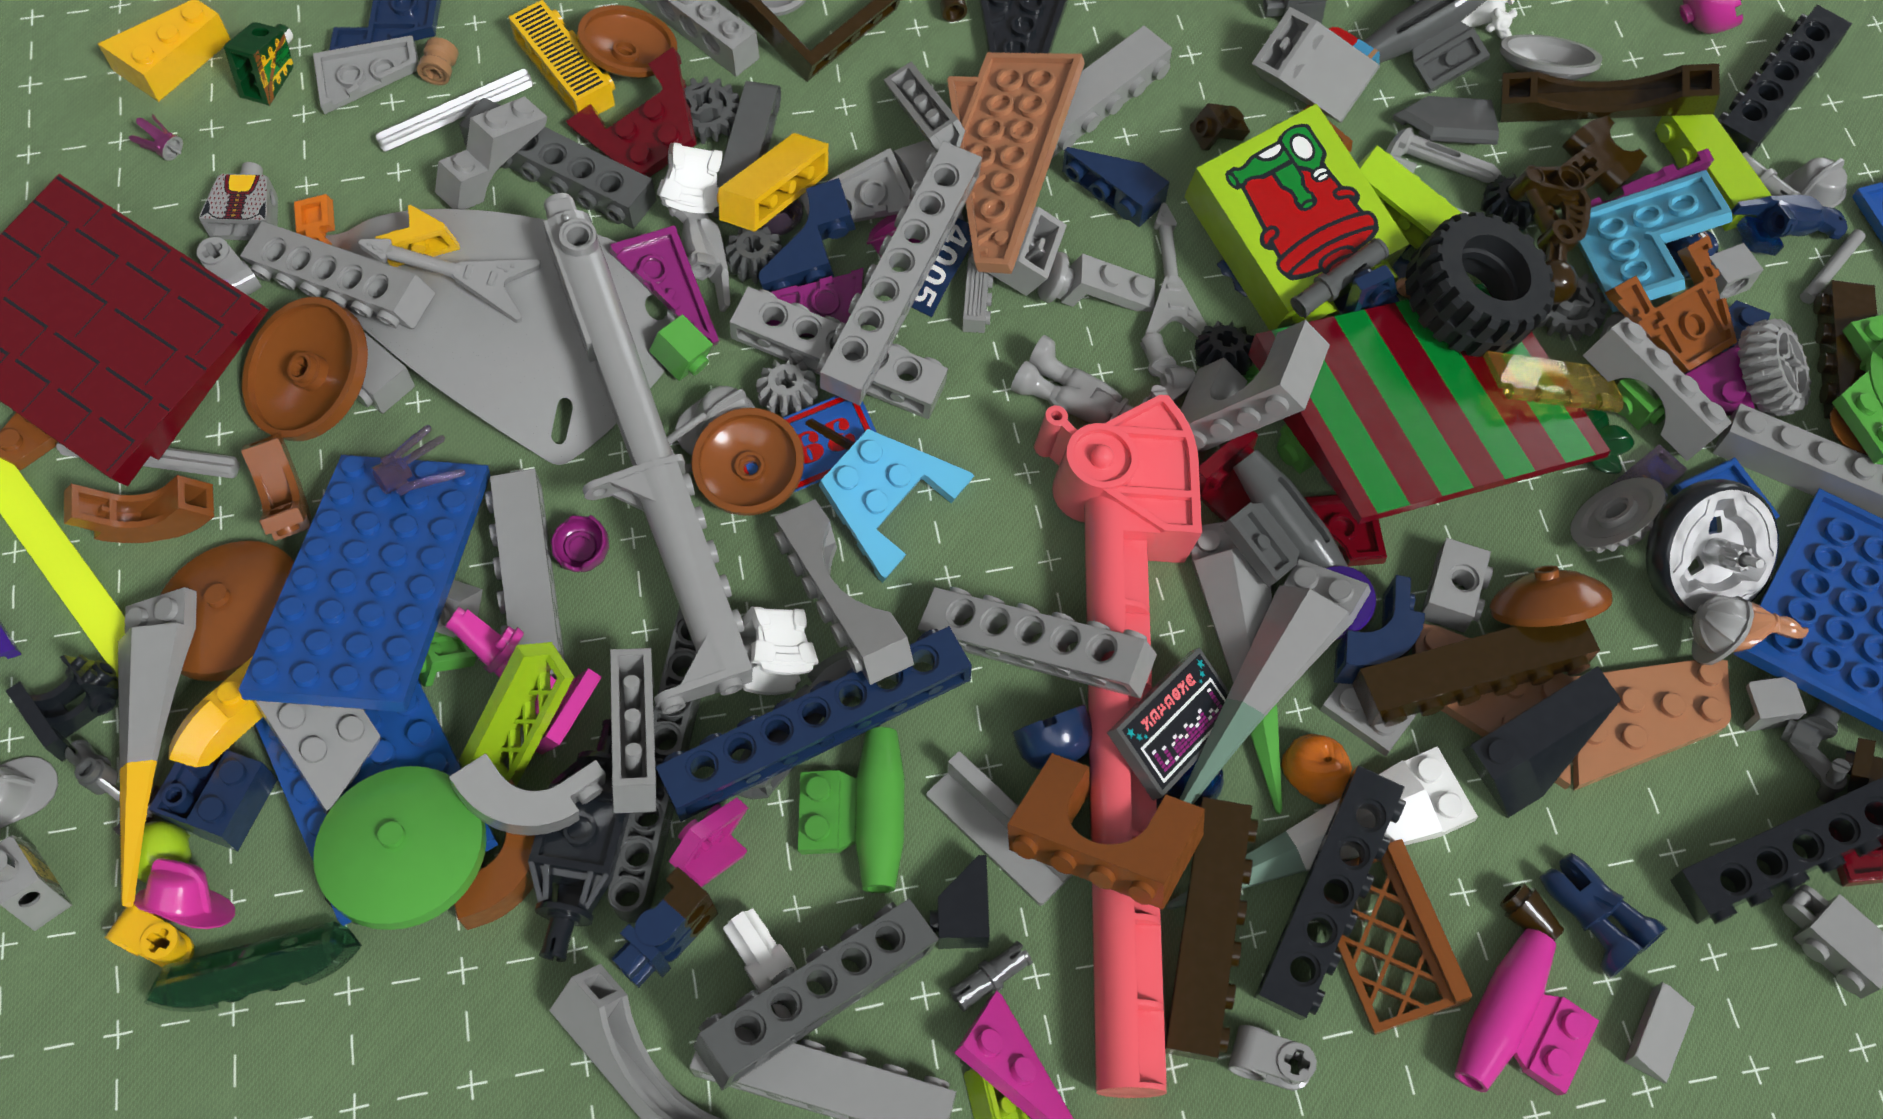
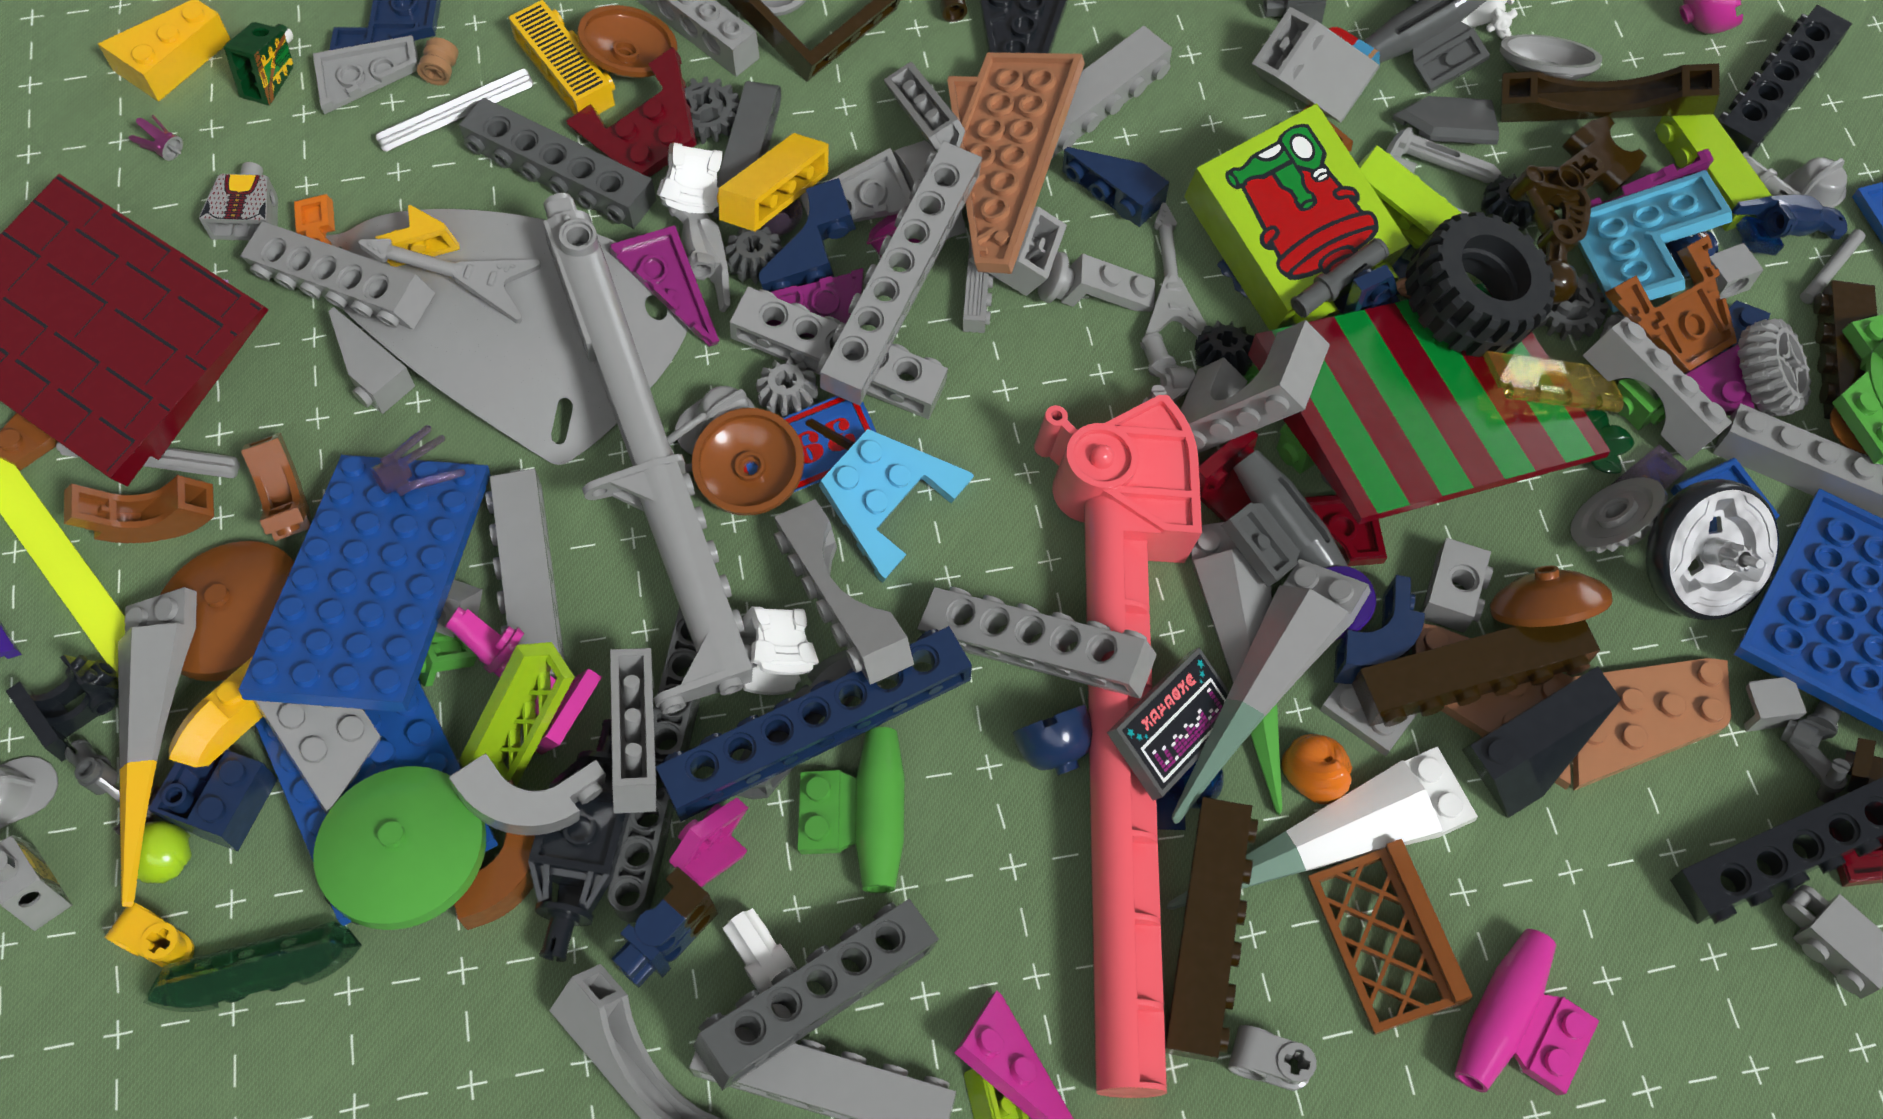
(183, 896): dark pink piece -> none
(223, 261): light grey piece -> none
(304, 369): dark orange dish -> none
(490, 143): light grey arch -> none
(580, 543): magenta hair -> none
(681, 348): bright green brick -> none
(944, 268): dark blue sticker -> none
(964, 909): black slope -> none
(982, 815): light grey panel -> none
(990, 976): dark grey pin -> none
(1080, 392): light grey piece -> none
(1139, 868): dark orange arch -> none
(1218, 122): dark brown bracket -> none
(1362, 791): black brick -> none
(1529, 911): dark brown cone -> none
(1593, 903): dark blue piece -> none
(1660, 1032): light grey slope -> none
(1735, 625): light grey piece -> none

